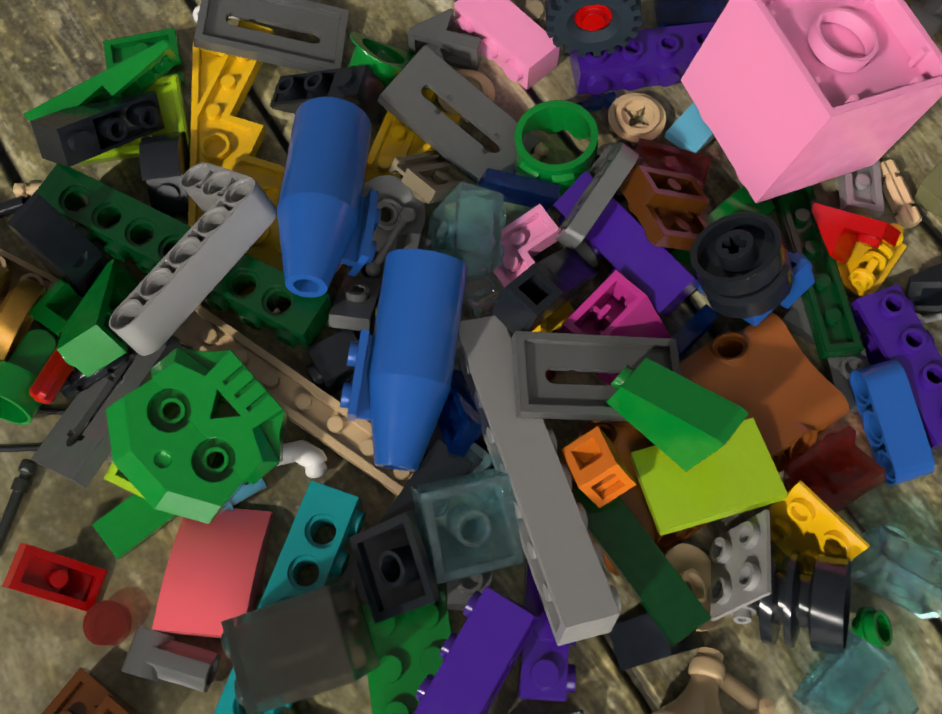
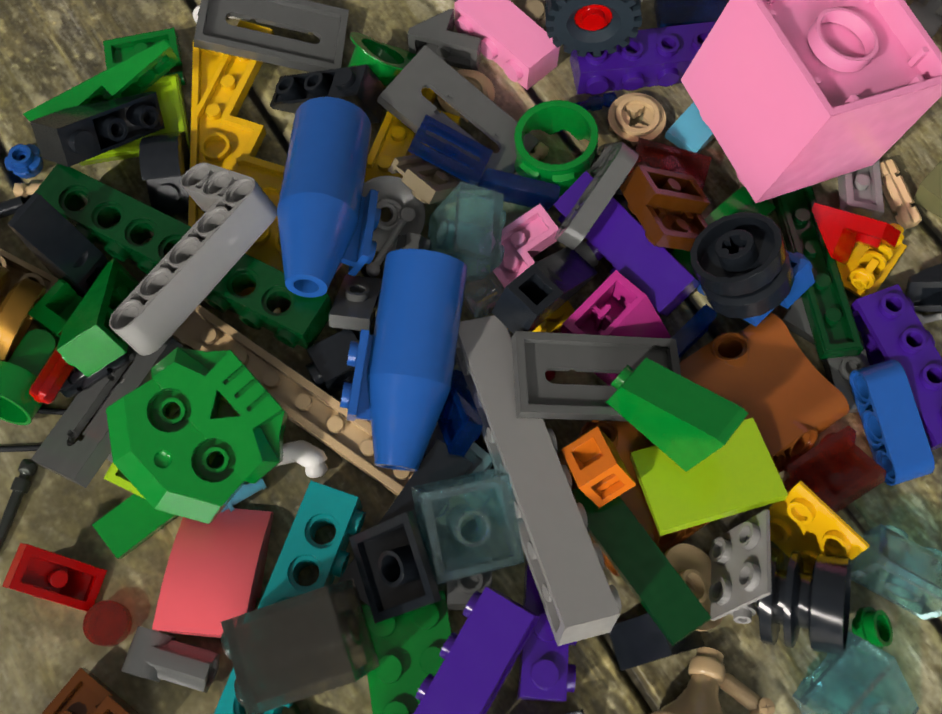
(29, 166): none -> blue plate
(444, 162): none -> clear blue tile

